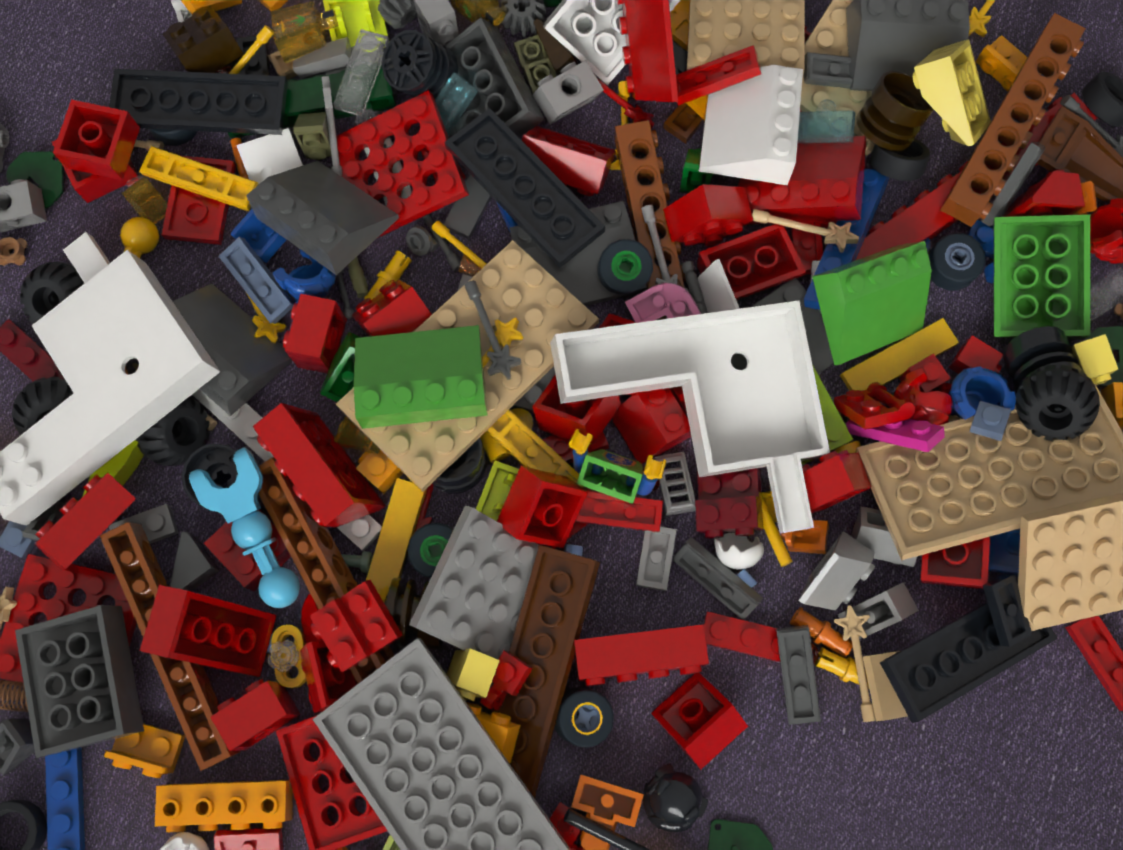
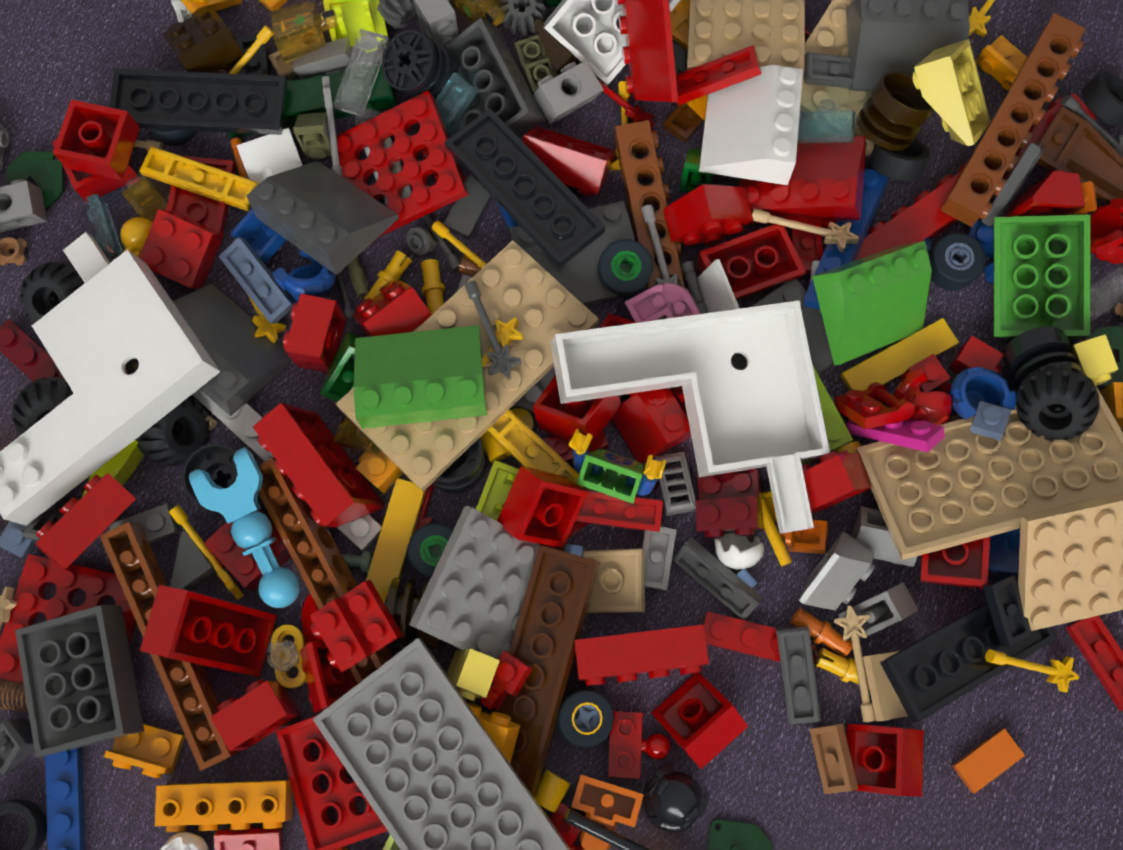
(106, 233): none -> clear light blue plate
(180, 248): none -> red brick
(182, 519): none -> yellow piece
(432, 287): none -> yellow pin
(551, 790): none -> yellow gear
(618, 582): none -> tan plate
(628, 744): none -> red plate
(833, 759): none -> medium nougat plate
(887, 759): none -> red slope
(988, 760): none -> orange tile
(1059, 673): none -> yellow piece

